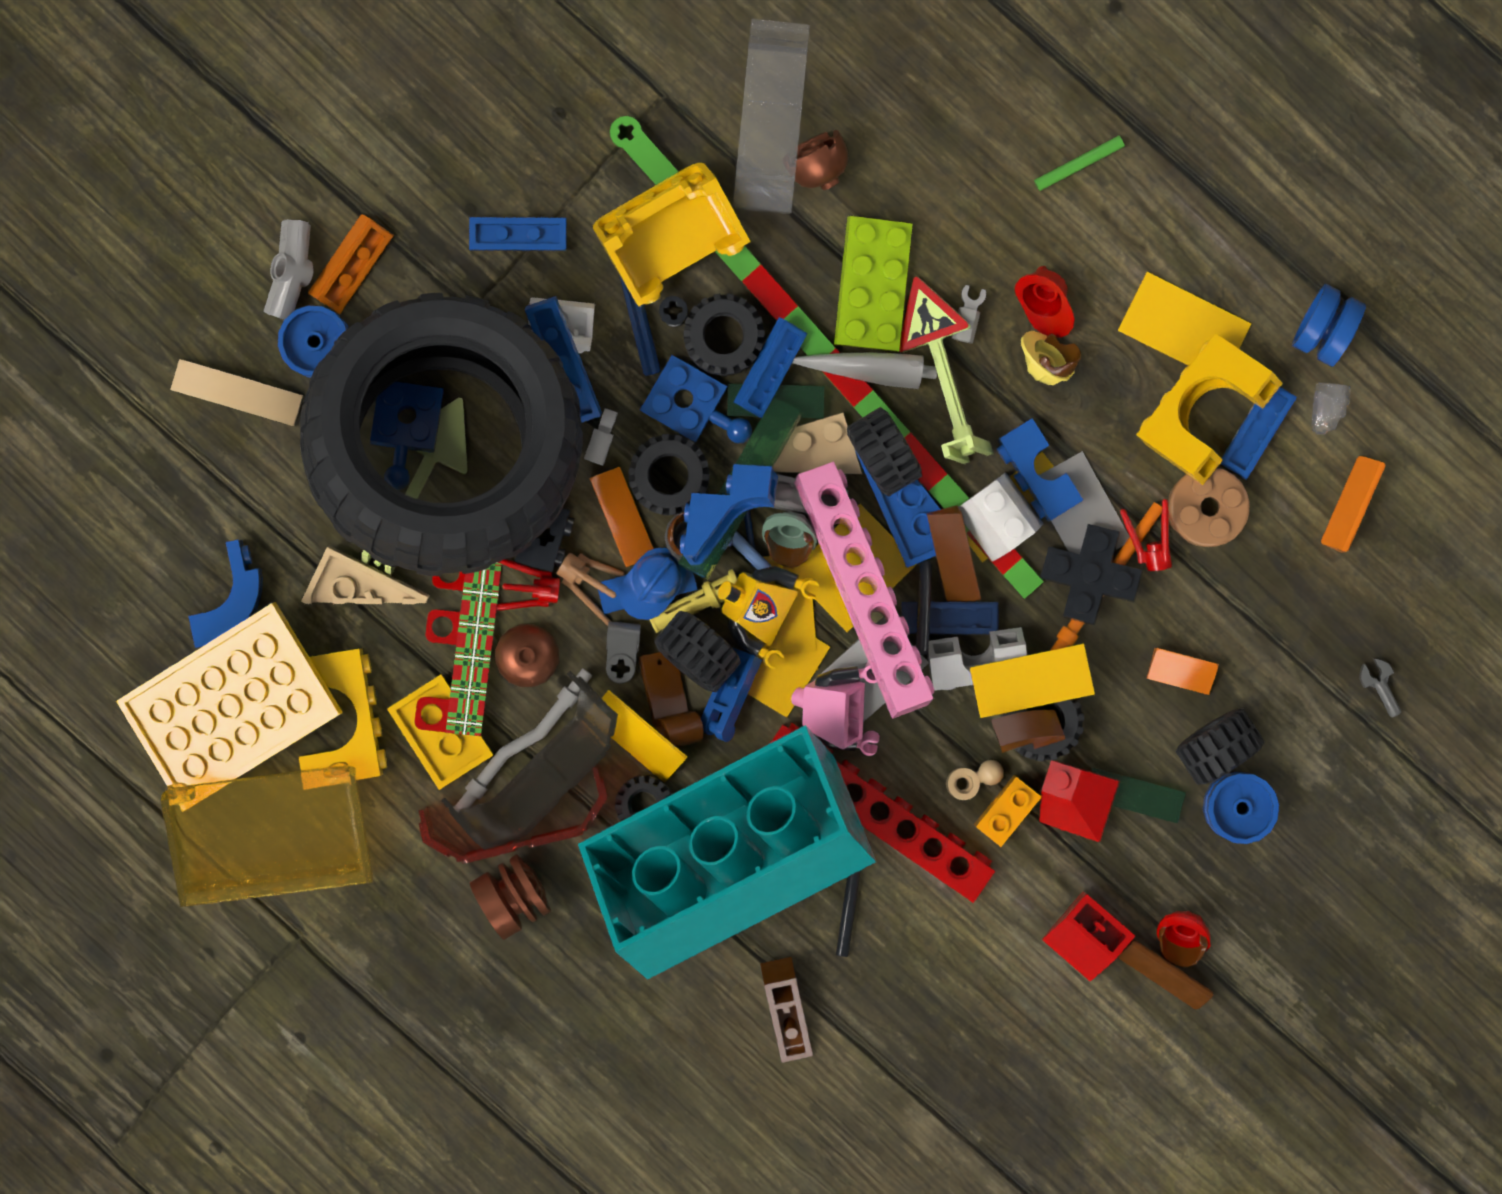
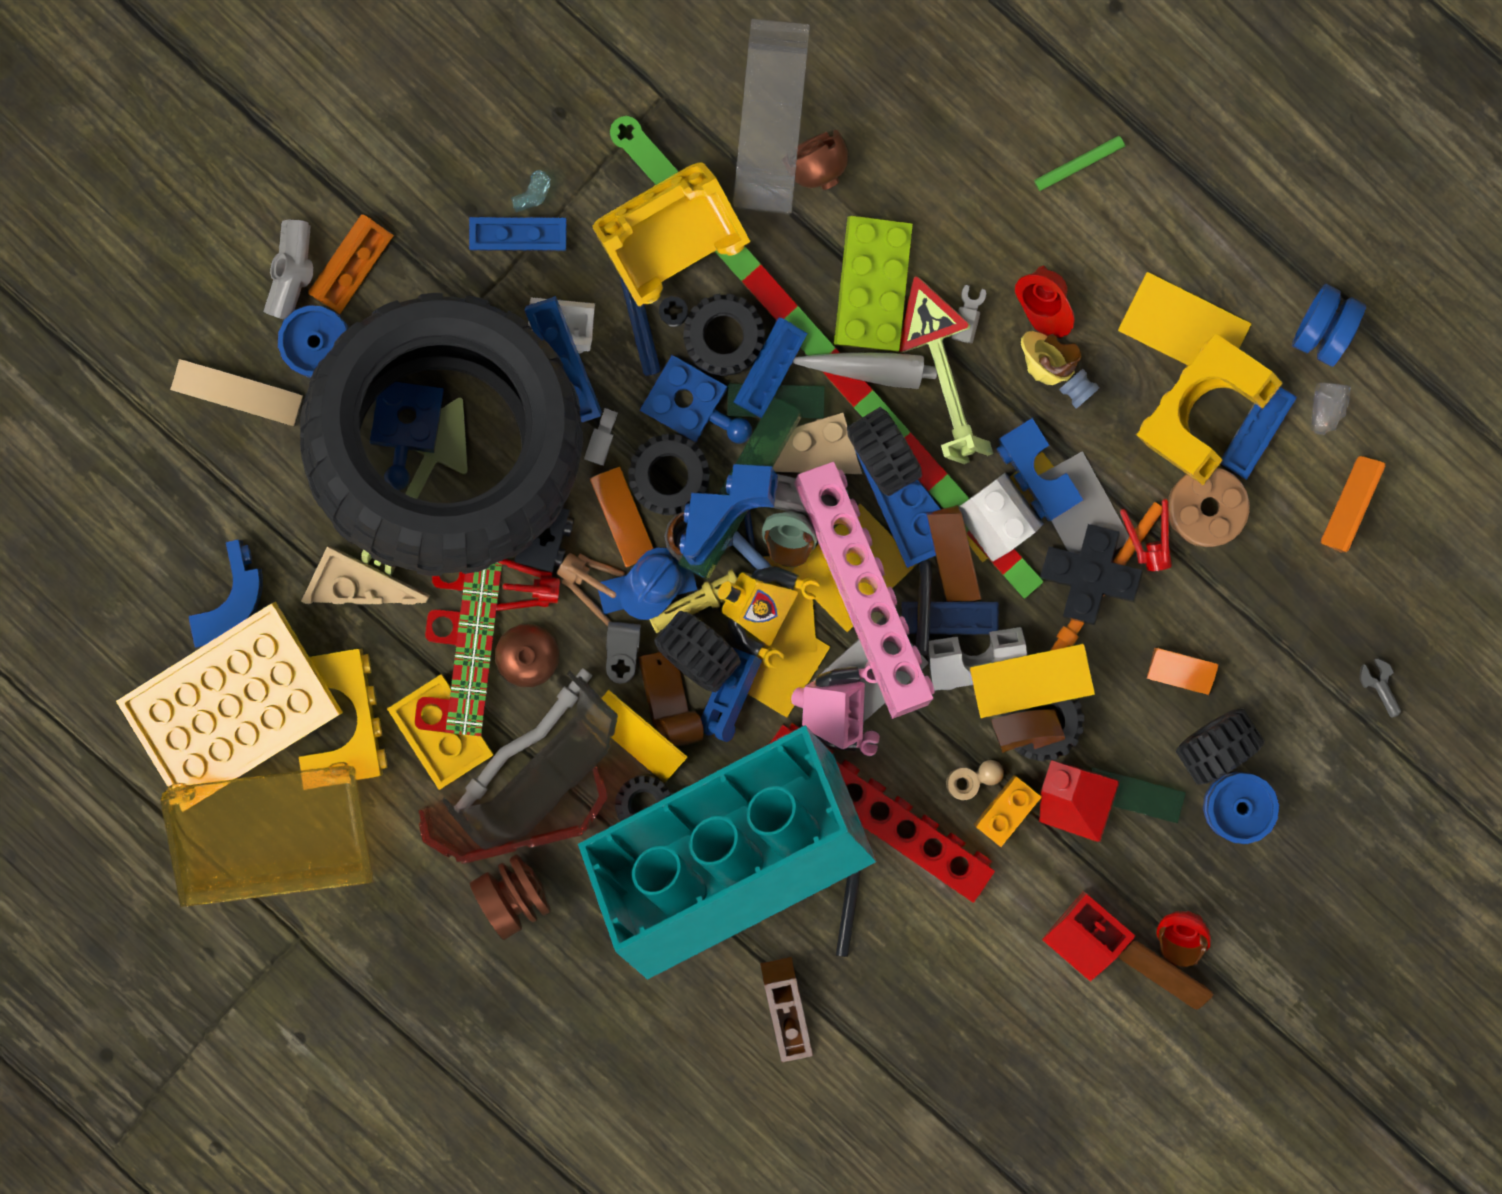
(535, 193): none -> clear light blue arm
(1079, 388): none -> sand blue wheel

